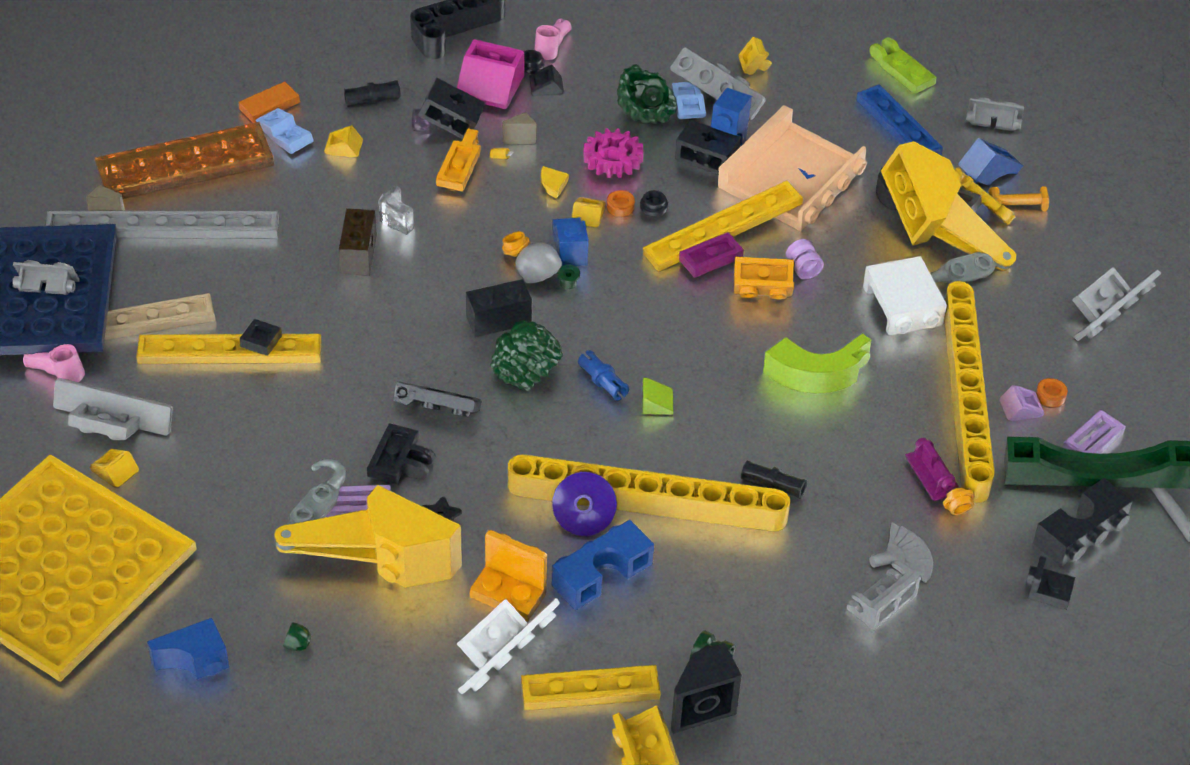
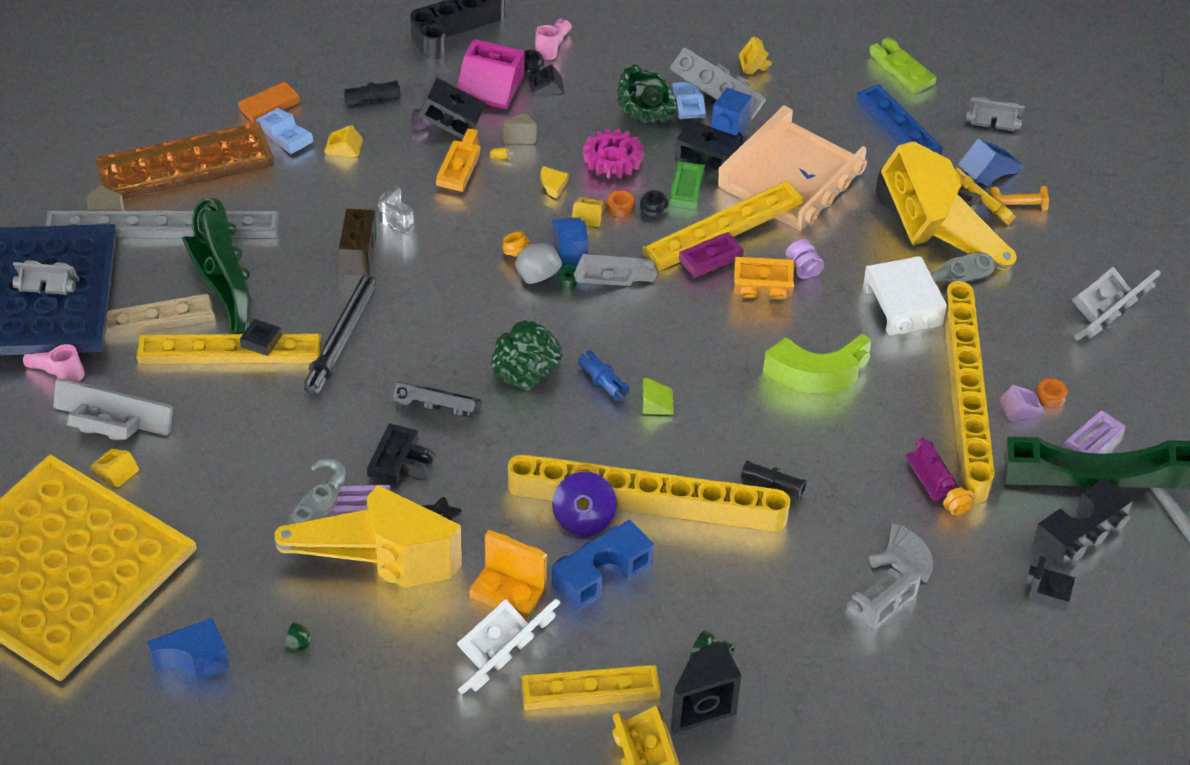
(219, 260): none -> dark green animal
(322, 367): none -> black axle
(498, 307): black piece -> none
(614, 270): none -> light grey hinge
(686, 185): none -> bright green tile

